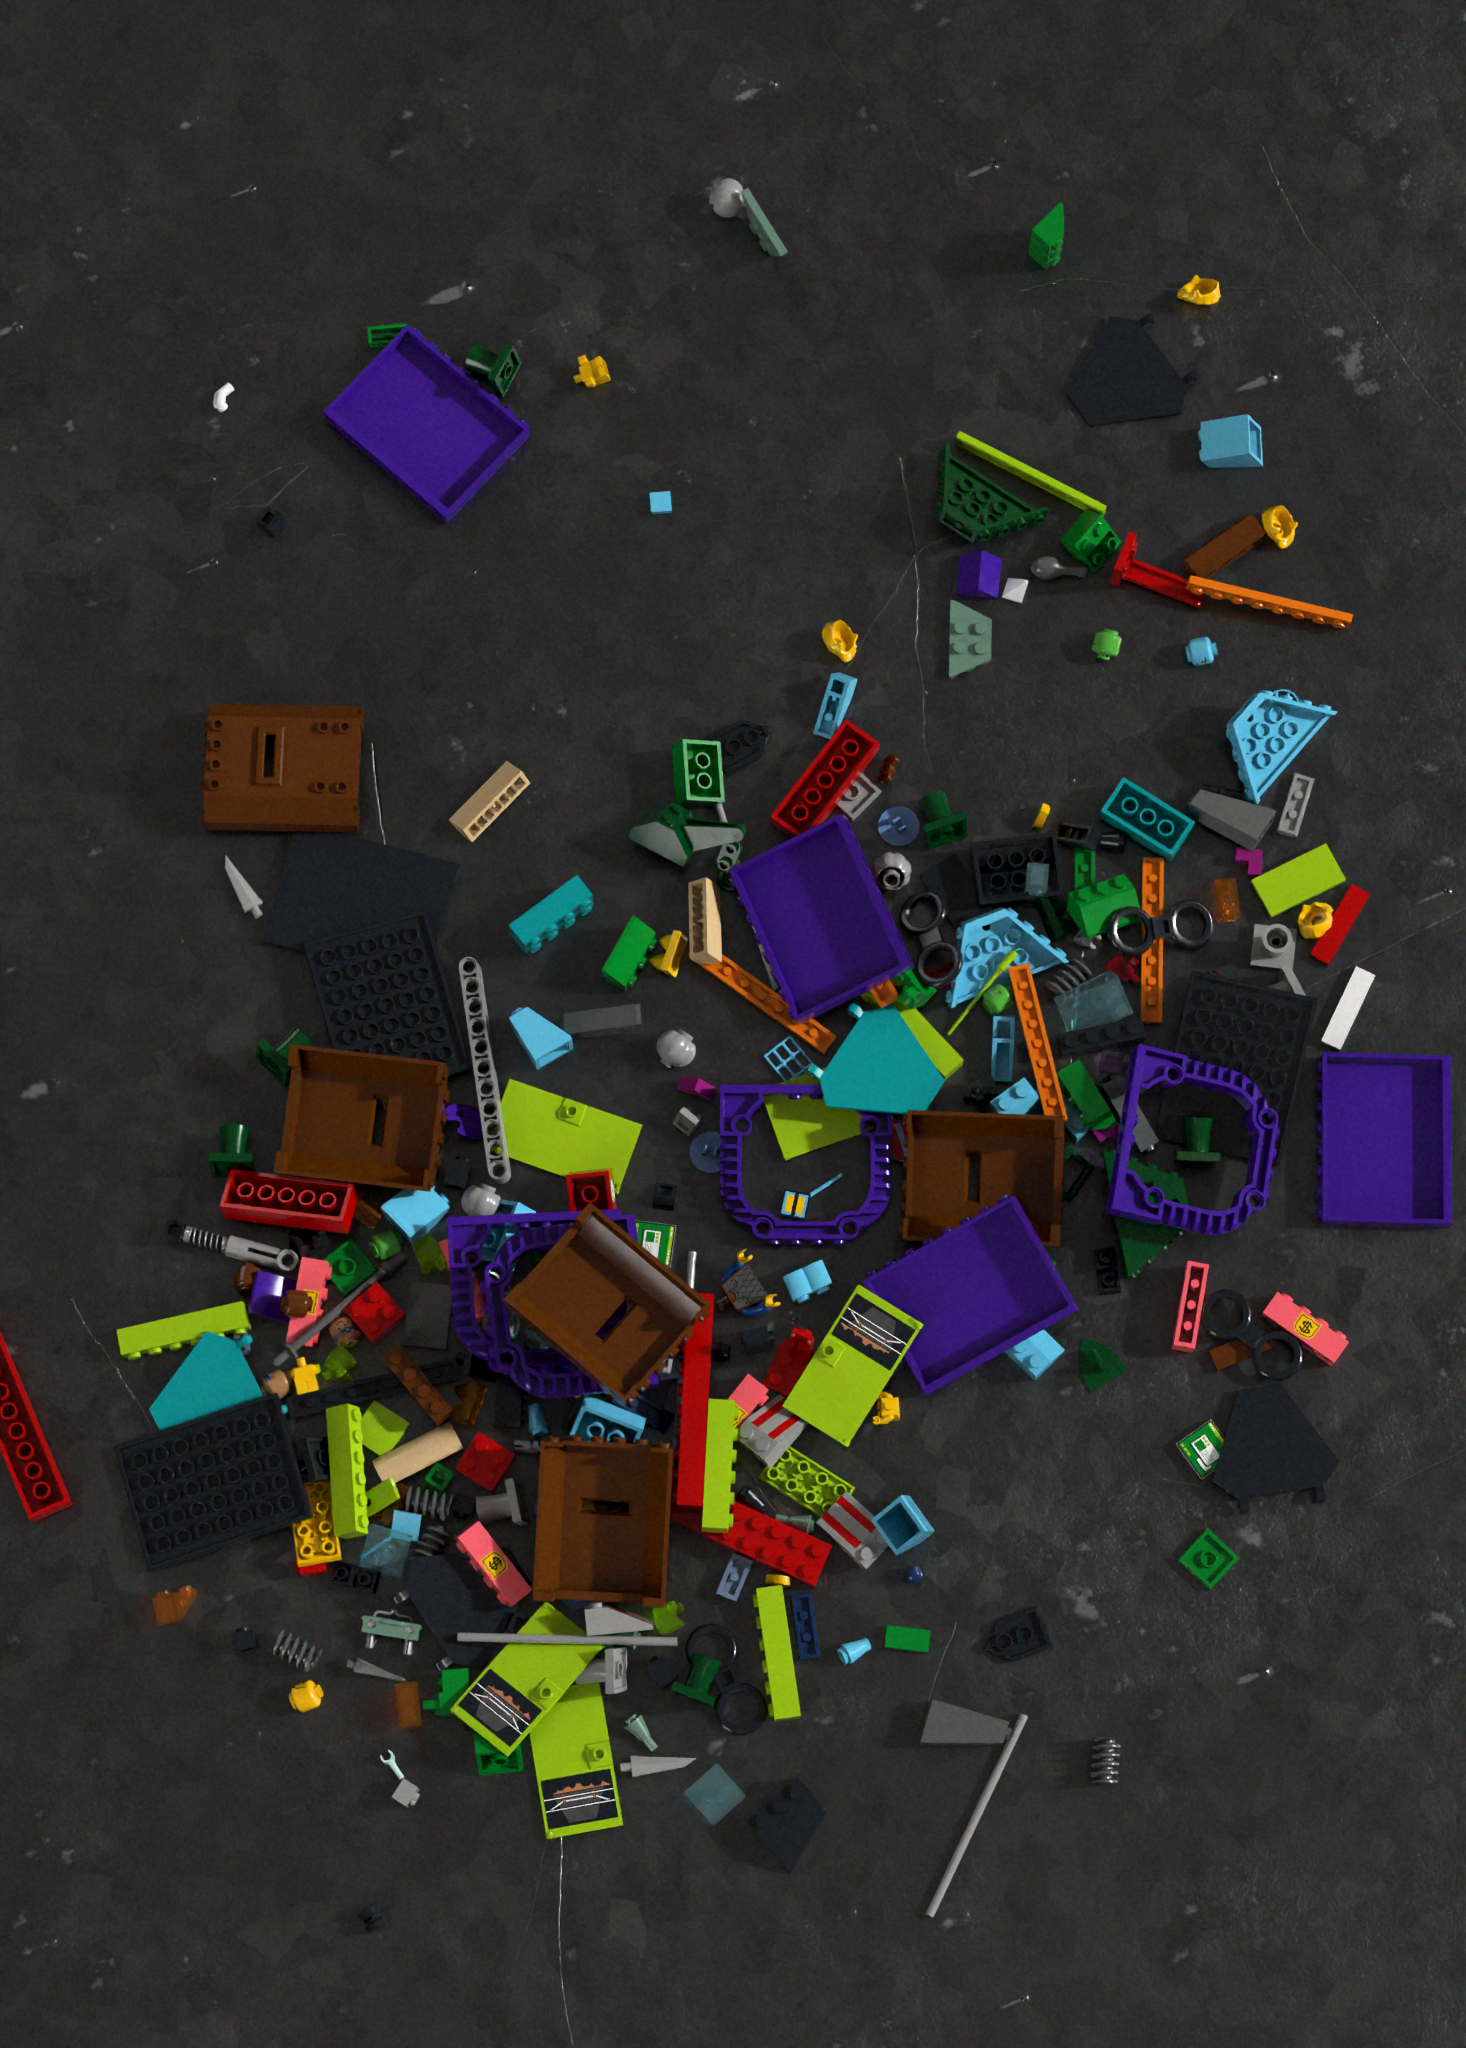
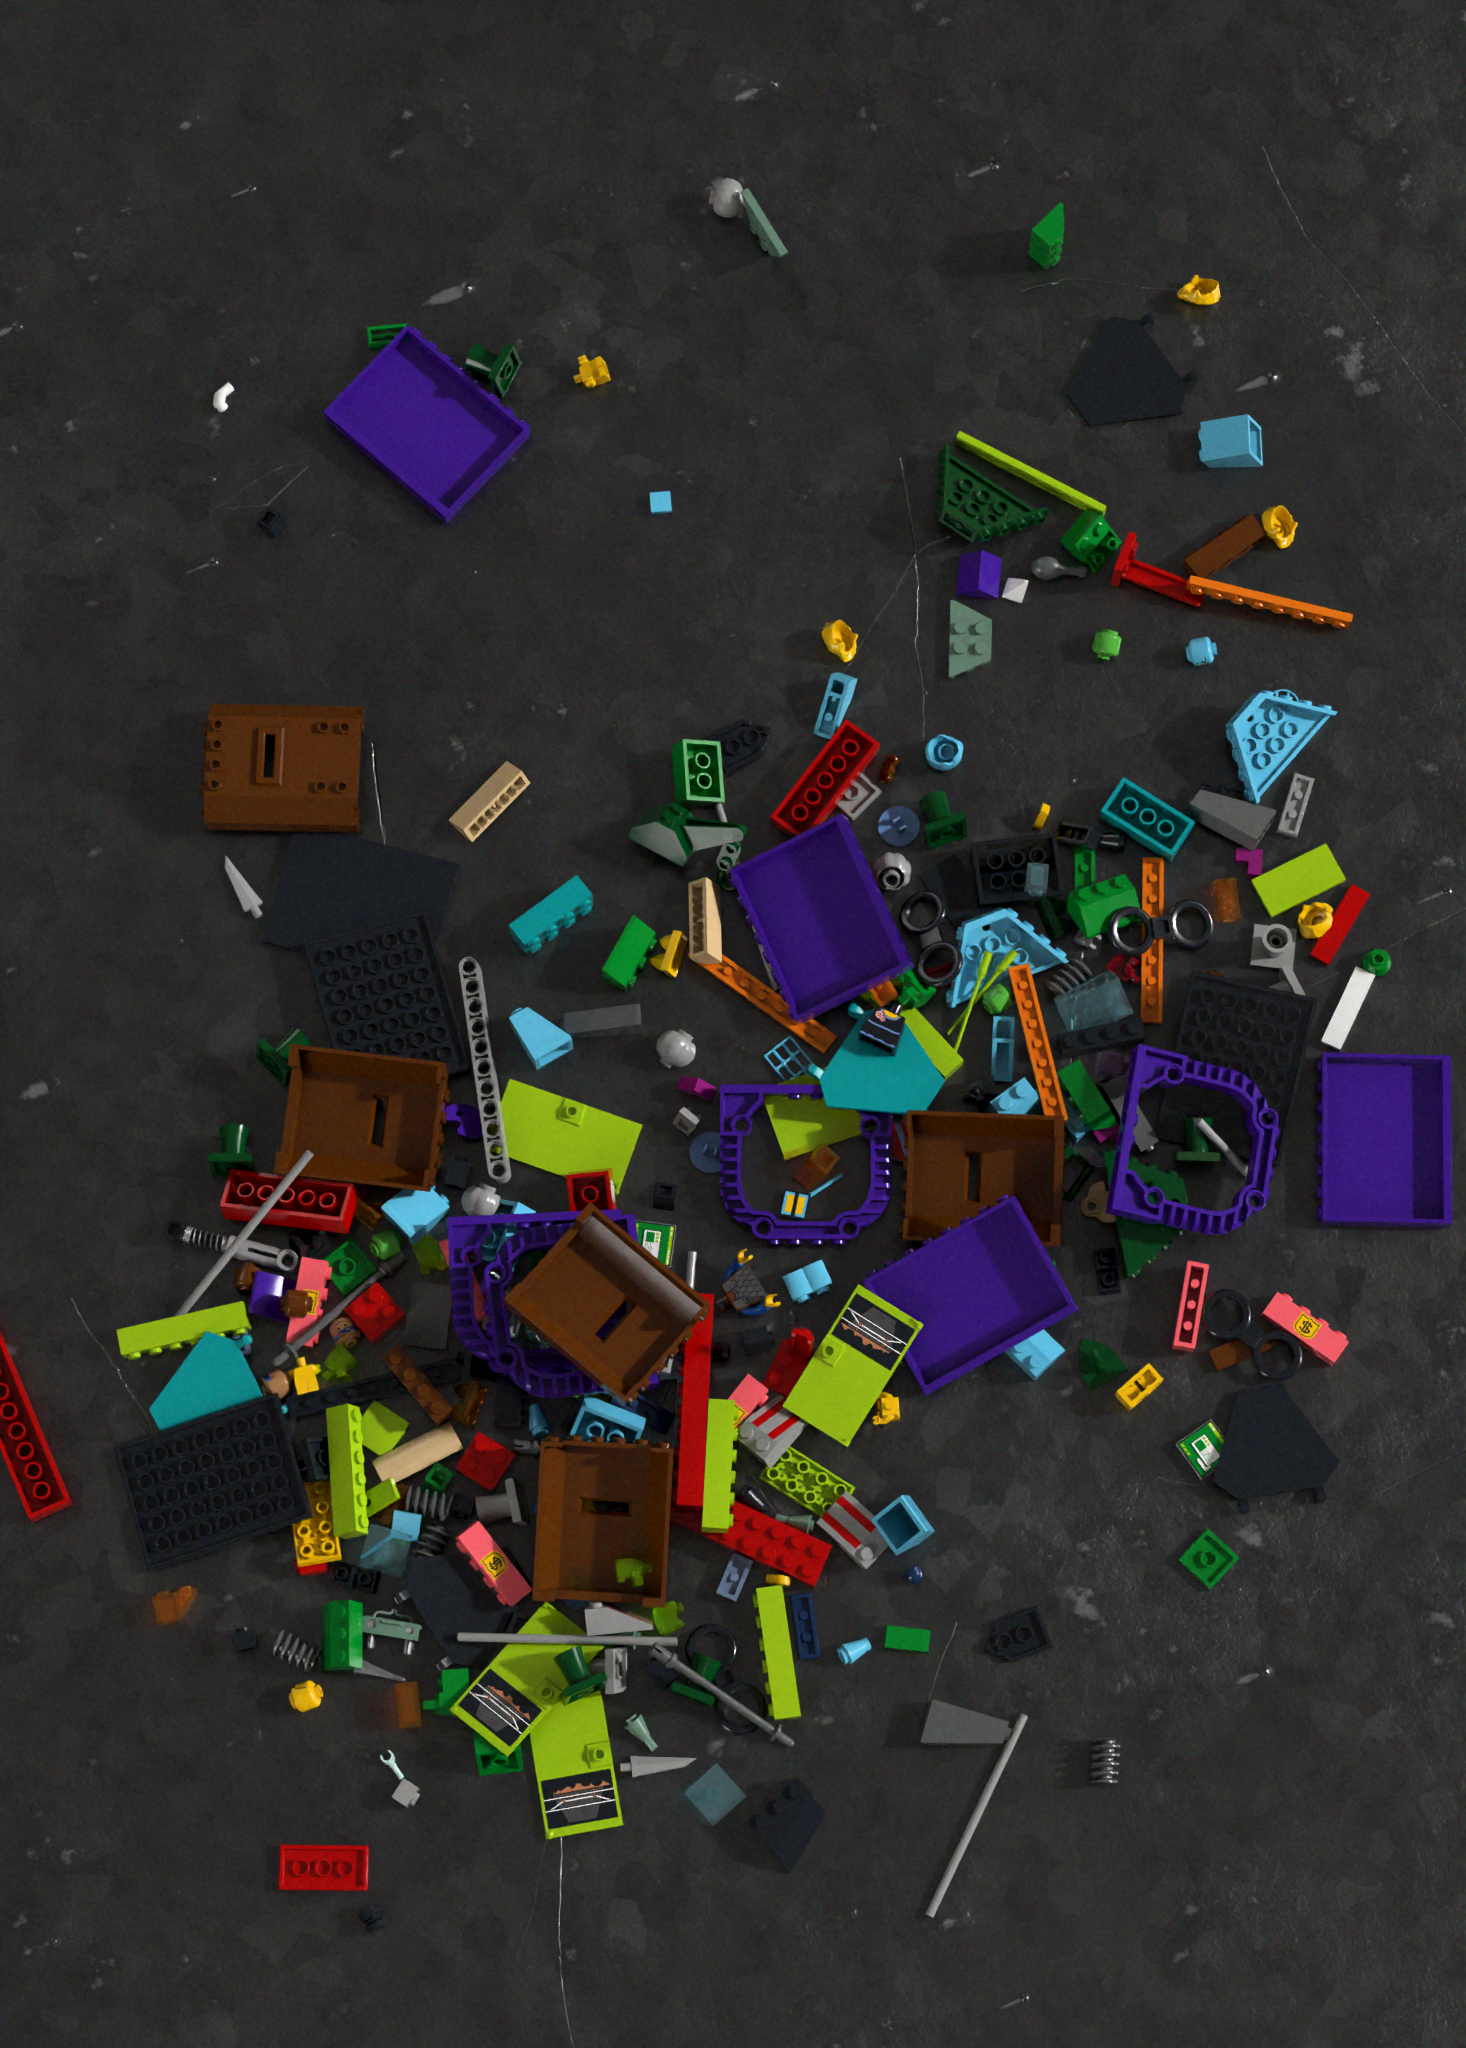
(245, 1233): none -> light grey piece
(323, 1867): none -> red tile
(342, 1635): none -> green slope
(577, 1676): none -> dark green plant
(631, 1569): none -> clear neon green piece
(670, 1660): none -> dark grey bar
(816, 1166): none -> clear orange slope
(884, 1028): none -> black torso
(944, 752): none -> medium azure hair
(980, 975): none -> lime piece
(1098, 1196): none -> tan plate
(1138, 1387): none -> yellow brick
(1222, 1146): none -> light grey bar
(1374, 965): none -> green cone

